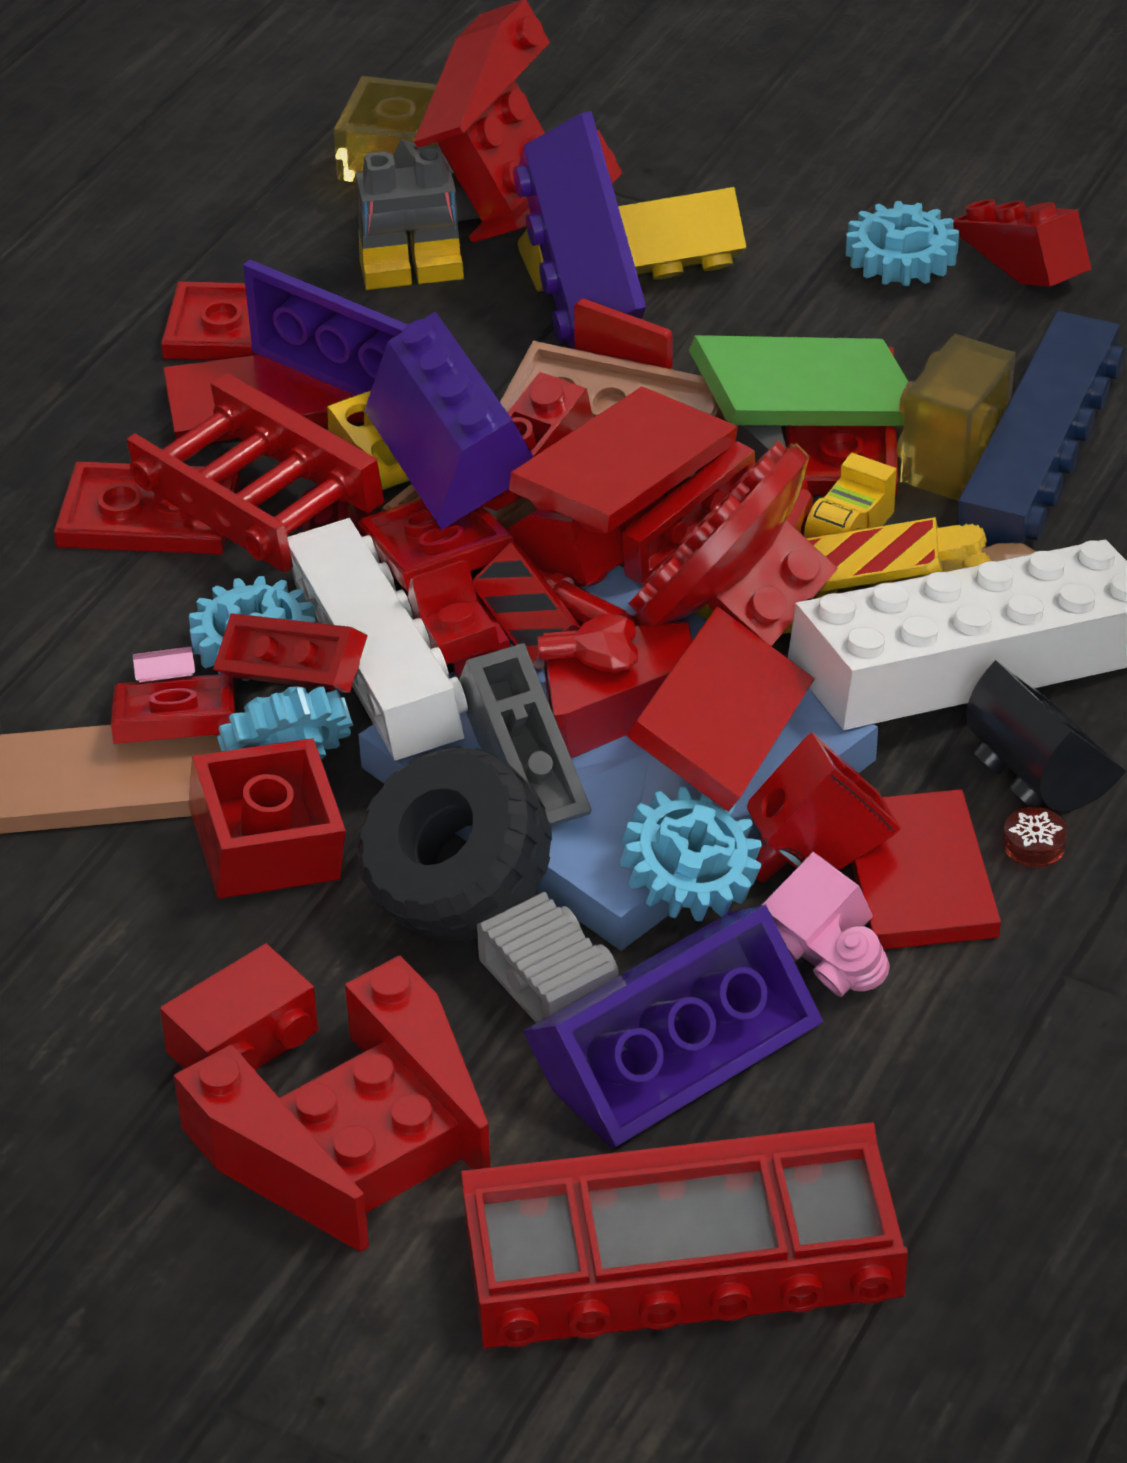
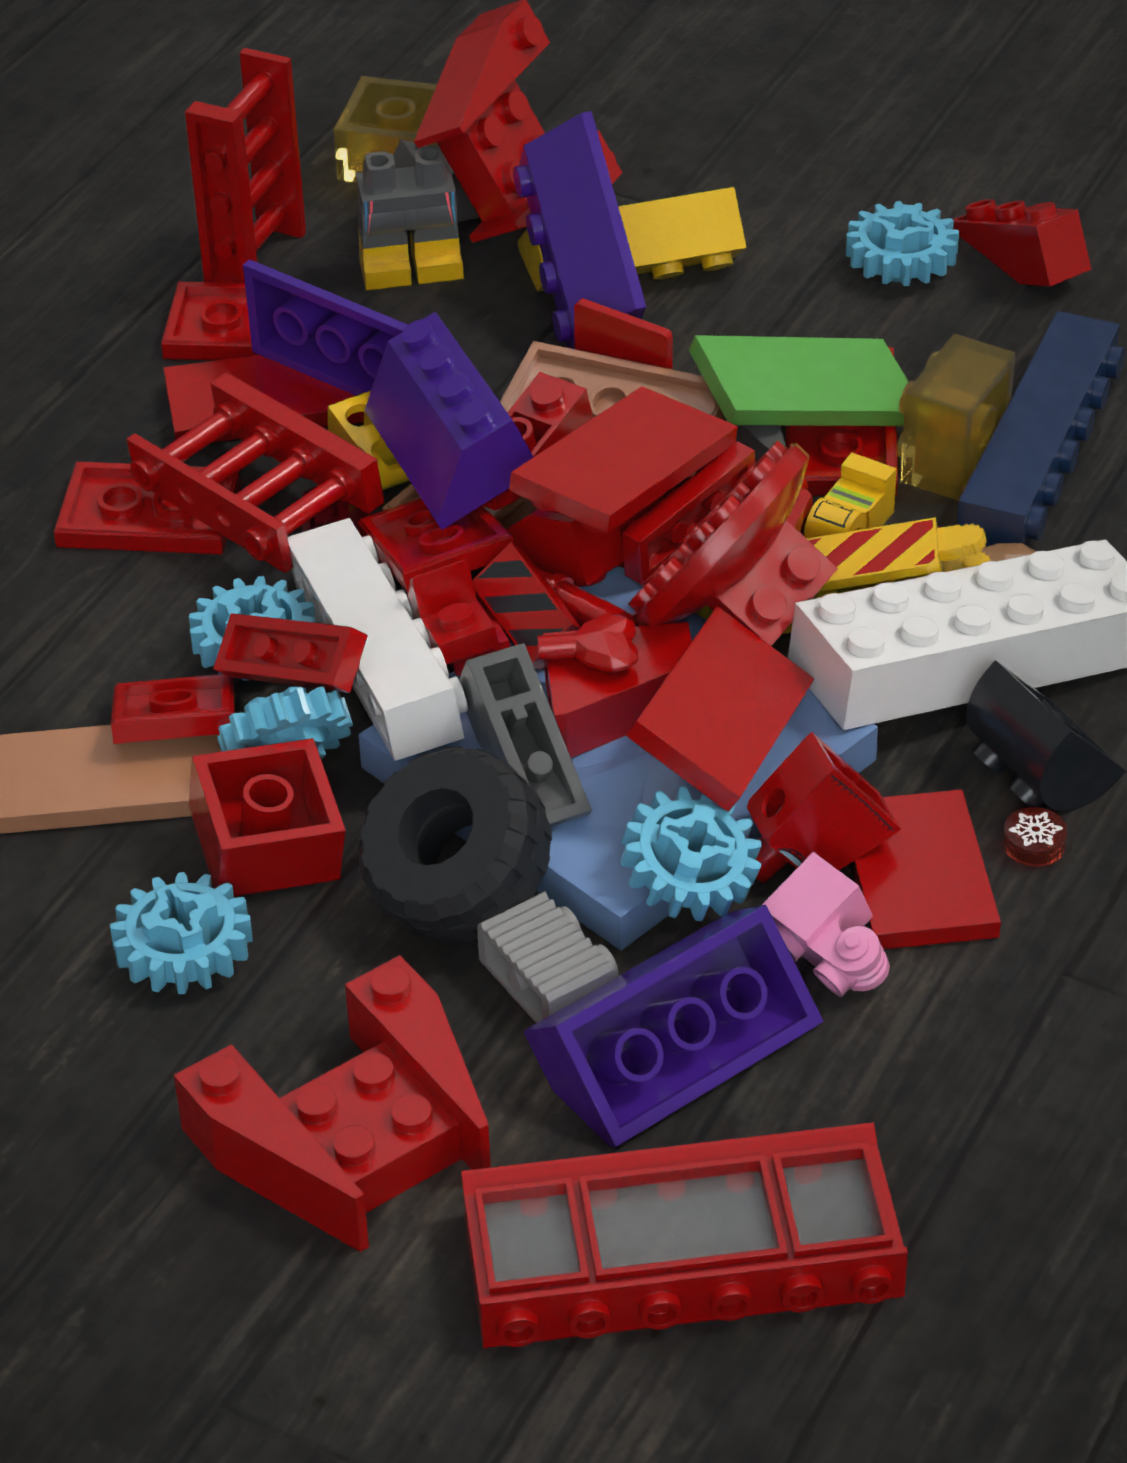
(163, 664): bright pink tile -> none
(181, 933): none -> medium azure gear
(220, 167): none -> red fence
(252, 1004): red brick -> none

